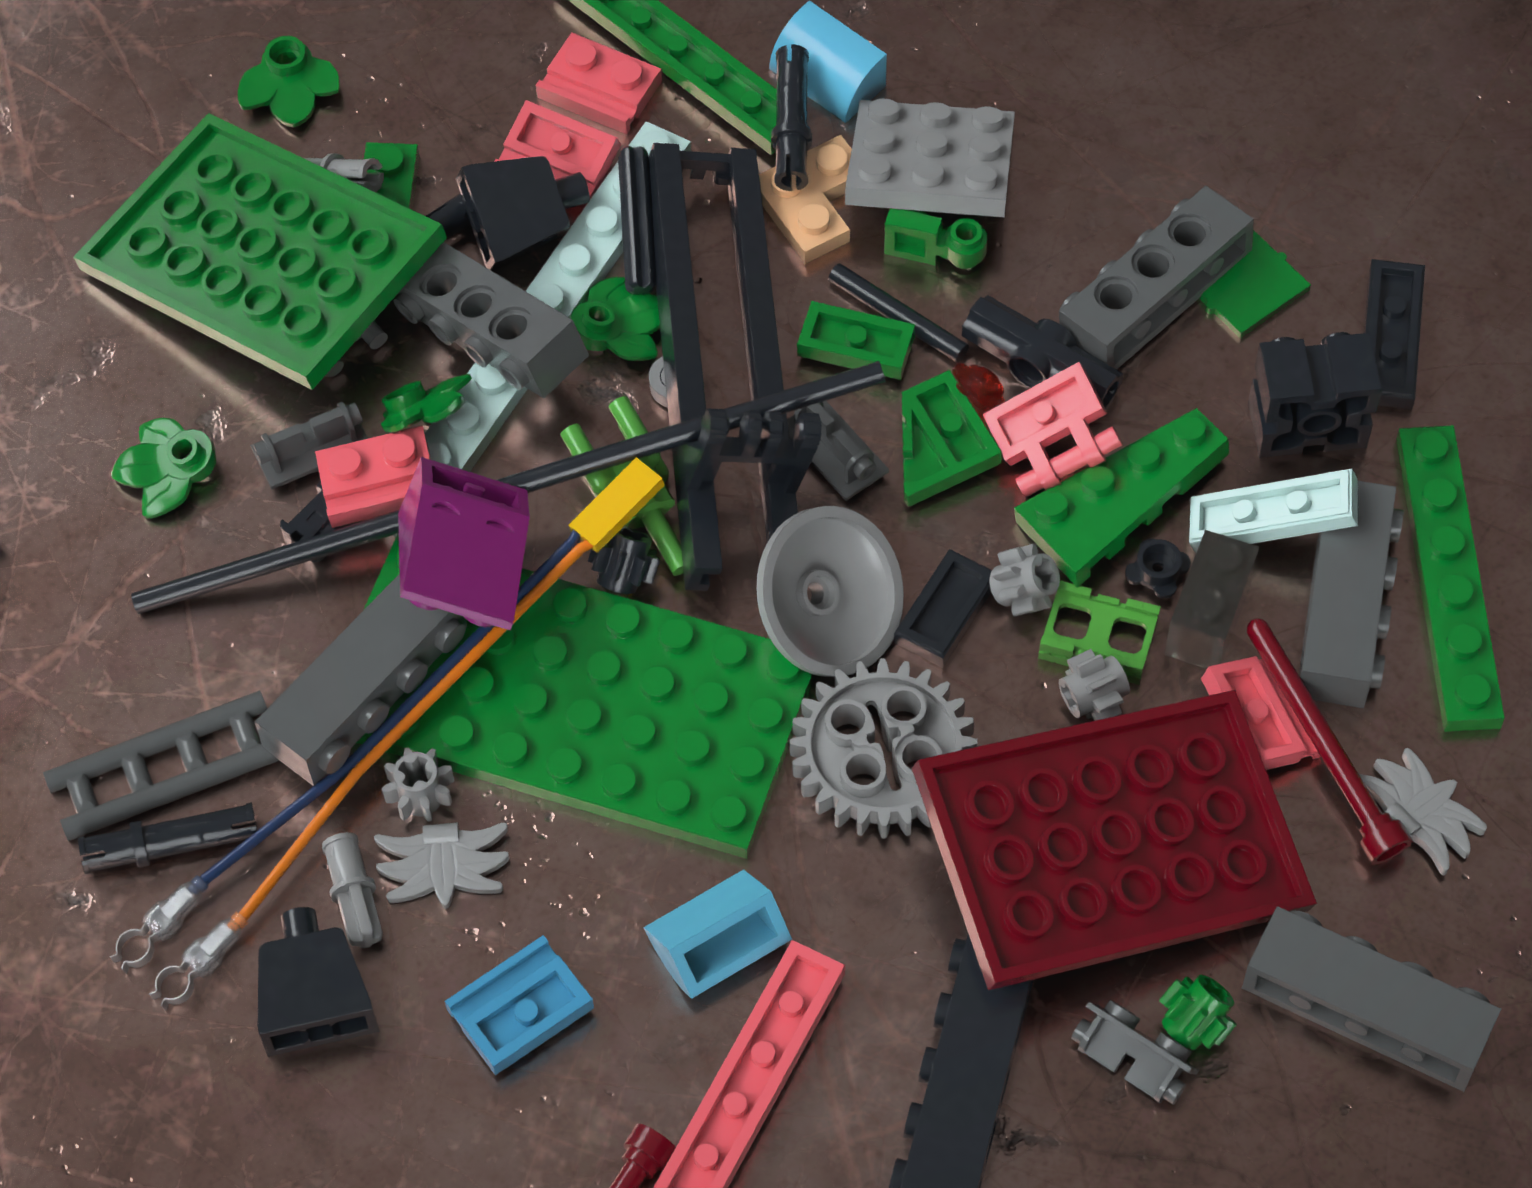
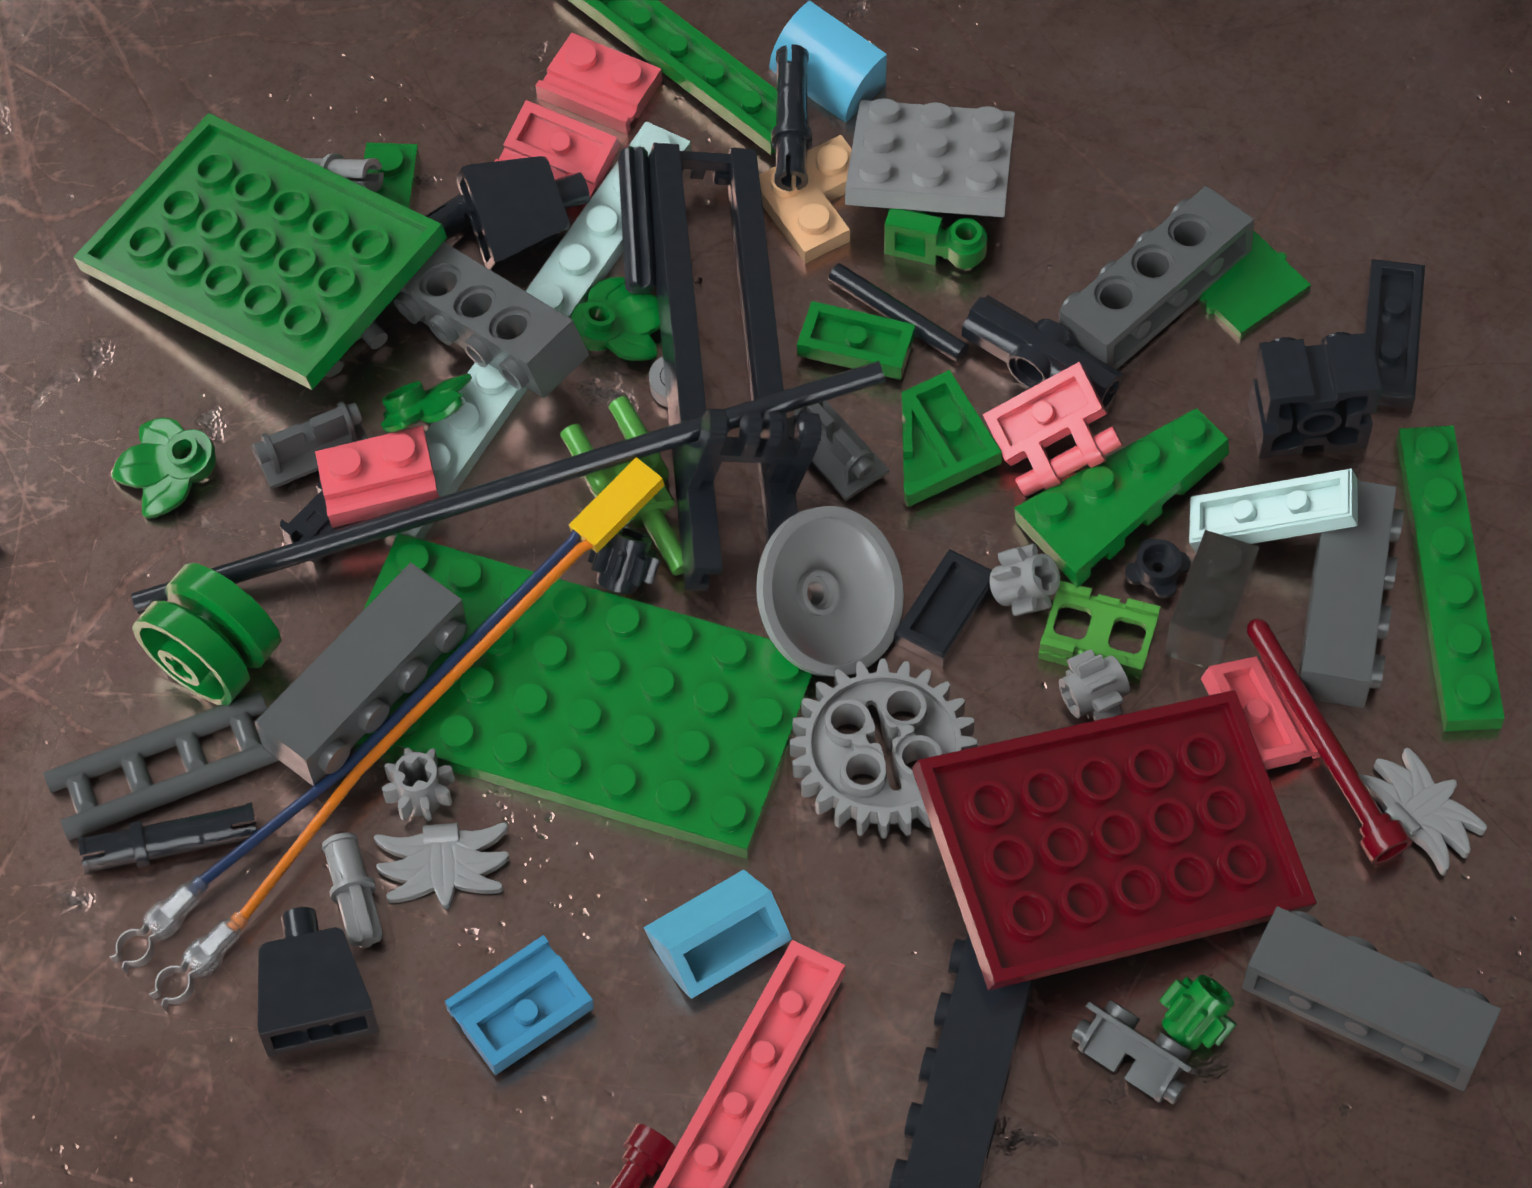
(207, 633): none -> green wheel
(287, 87): green plate -> none
(462, 543): magenta slope -> none
(979, 385): clear red plant -> none

